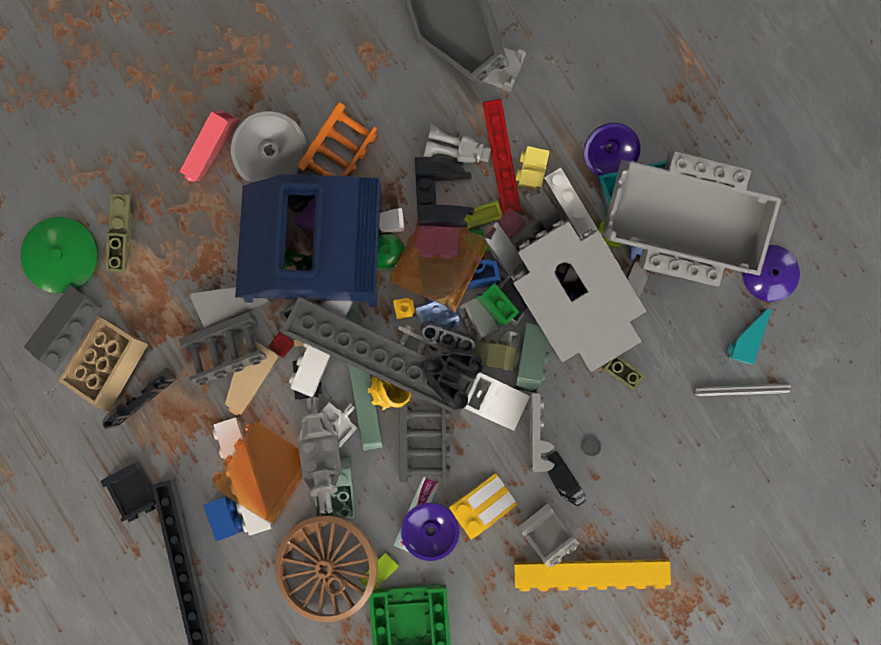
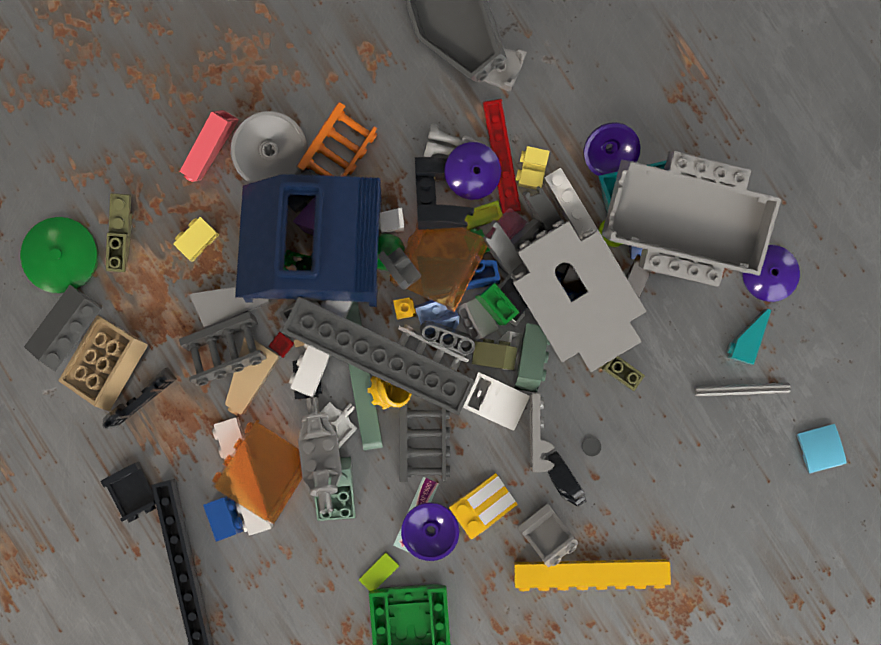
(195, 238): none -> light yellow brick
(303, 531): medium nougat piece -> none
(400, 268): none -> dark grey panel
(438, 241): clear pink brick -> none
(444, 388): black connector -> none
(460, 172): none -> dark purple dish
(822, 448): none -> medium azure slope

